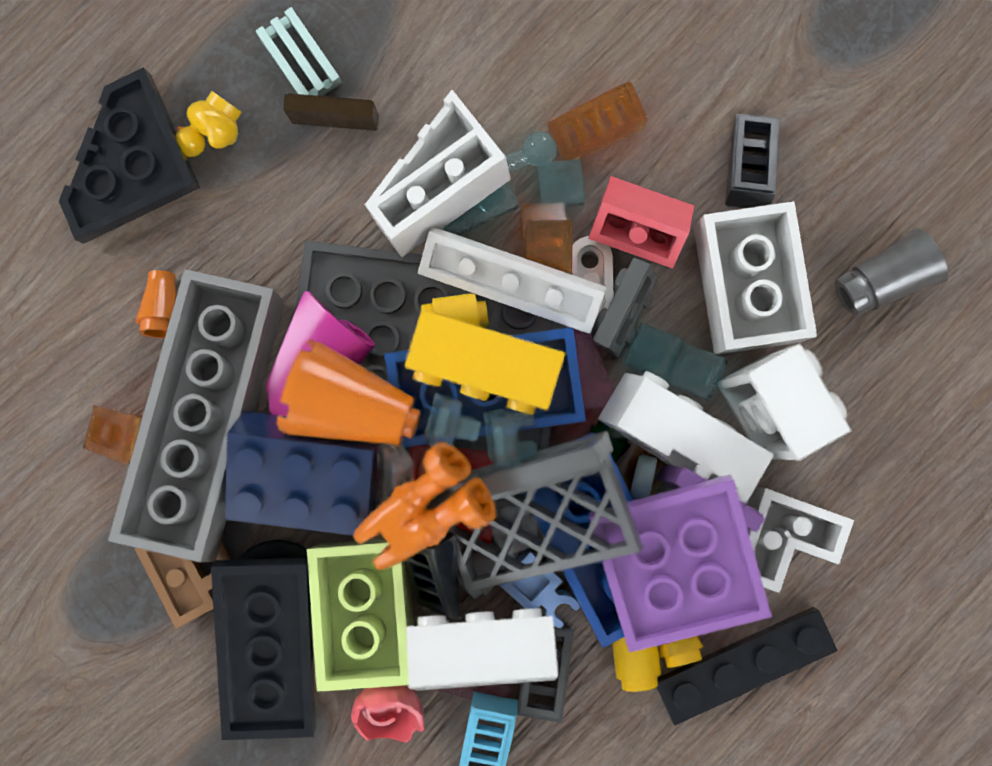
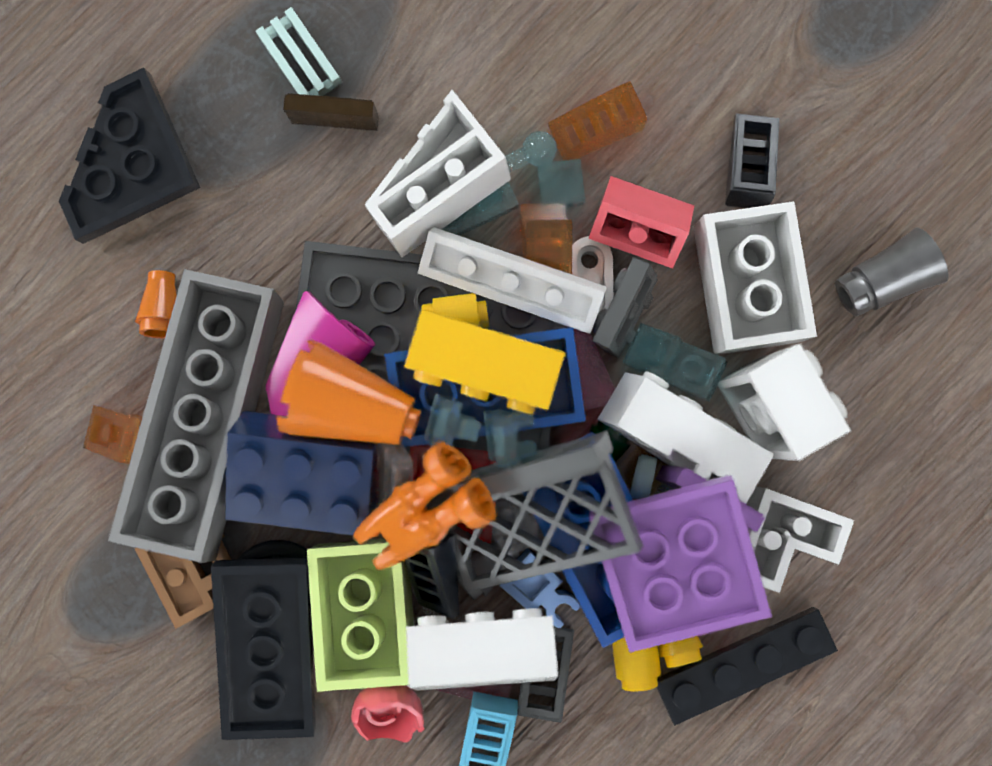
(210, 118): yellow animal -> none

